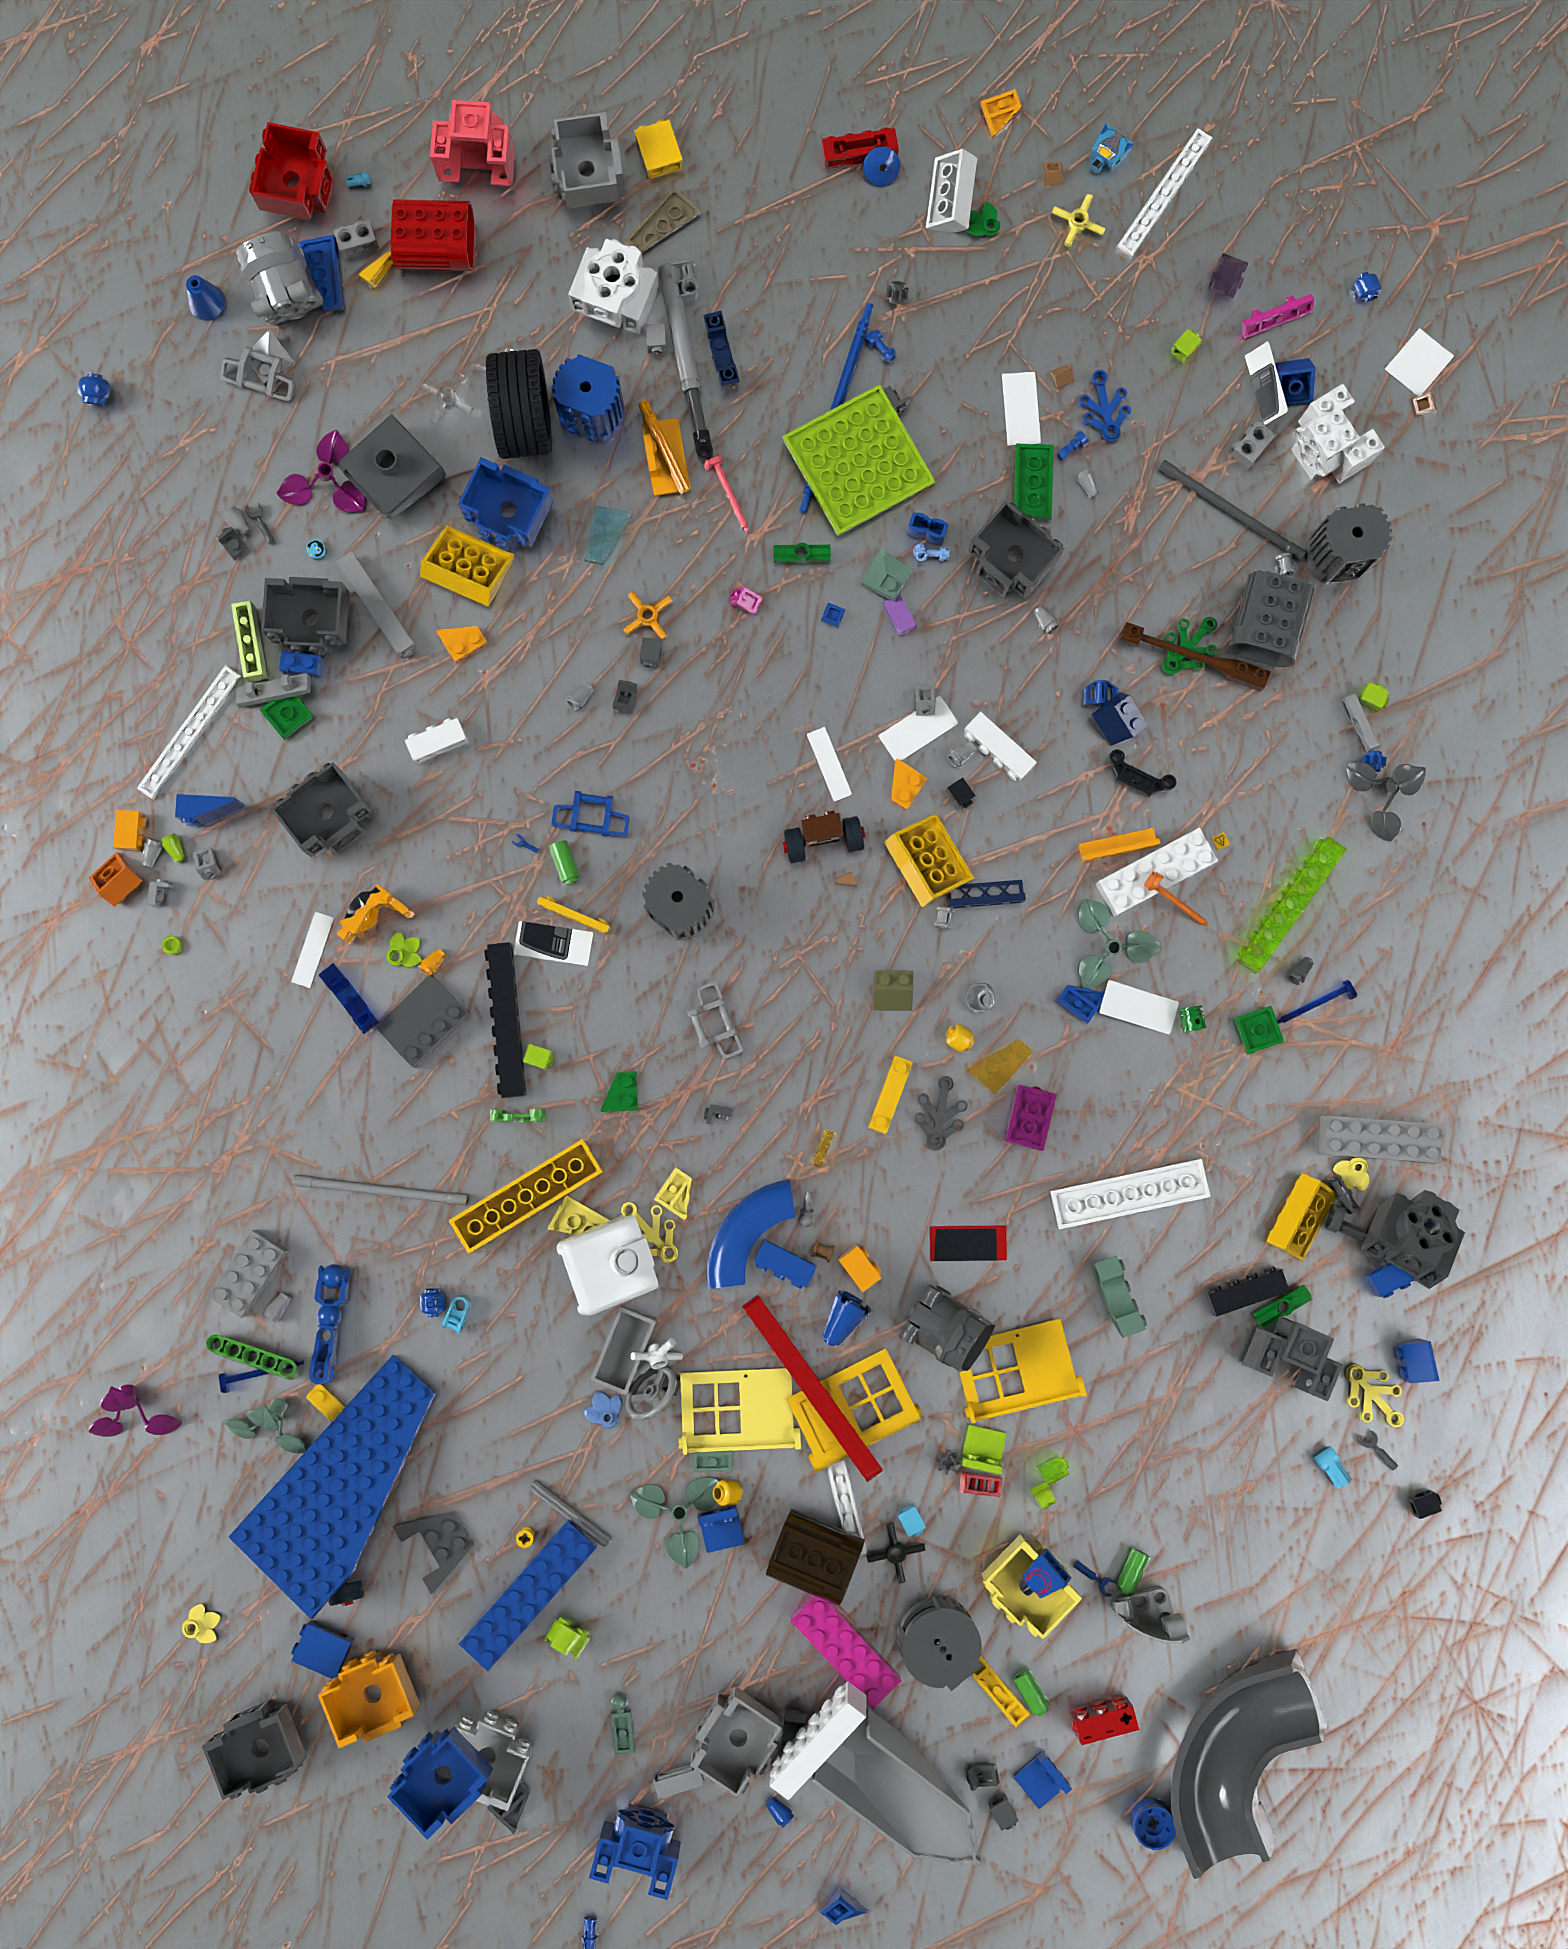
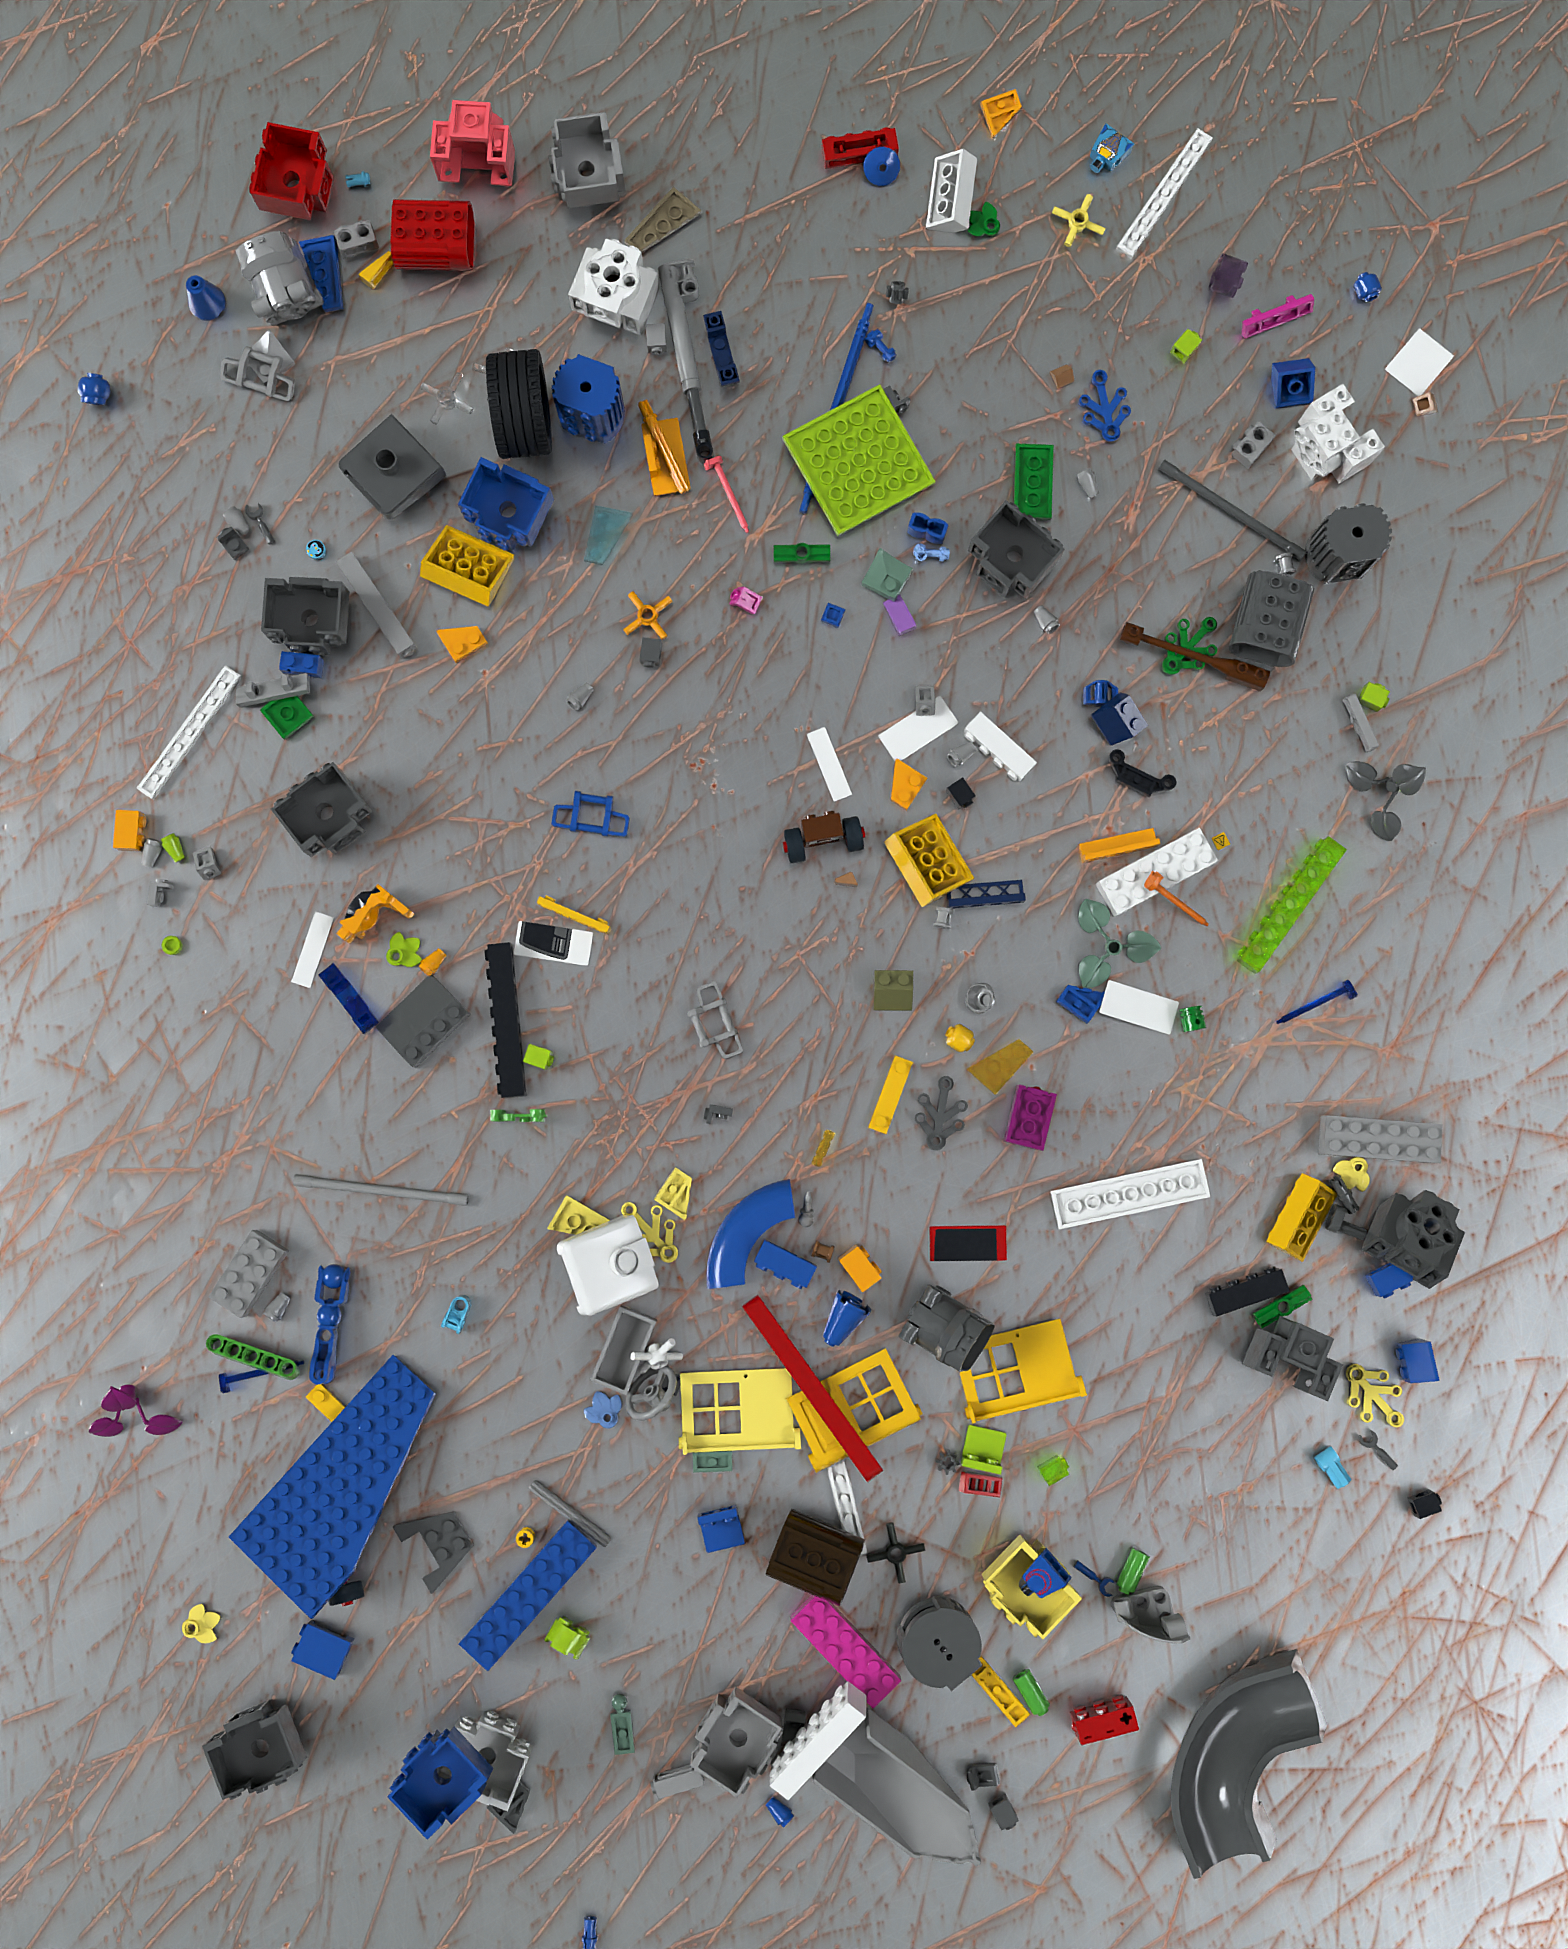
(115, 879): orange slope -> none
(204, 809): blue slope -> none
(249, 641): yellowish green brick -> none
(268, 1419): sand green plant -> none
(330, 449): magenta plant -> none
(356, 1713): light orange piece -> none
(432, 1302): blue head -> none
(436, 740): white brick -> none
(525, 844): blue hand -> none
(526, 1196): yellow brick -> none
(564, 862): bright green brick -> none
(622, 1093): green wing -> none
(625, 696): dark grey bracket -> none
(641, 1844): blue piece -> none
(648, 1501): sand green plant -> none
(659, 148): yellow panel -> none
(682, 918): dark grey piece -> none
(727, 1492): yellow head -> none
(842, 1907): blue slope -> none
(911, 1521): medium azure brick -> none
(1021, 408): white sticker -> none
(1042, 1780): blue bracket -> none
(1043, 1495): lime leg -> none
(1052, 173): medium nougat slope -> none
(1080, 439): blue piece -> none
(1117, 1298): sand green brick -> none
(1155, 1835): blue wheel -> none
(1259, 1030): green plate -> none
(1266, 383): sticker -> none
(1300, 971): dark grey cone -> none
(1375, 759): blue gear -> none

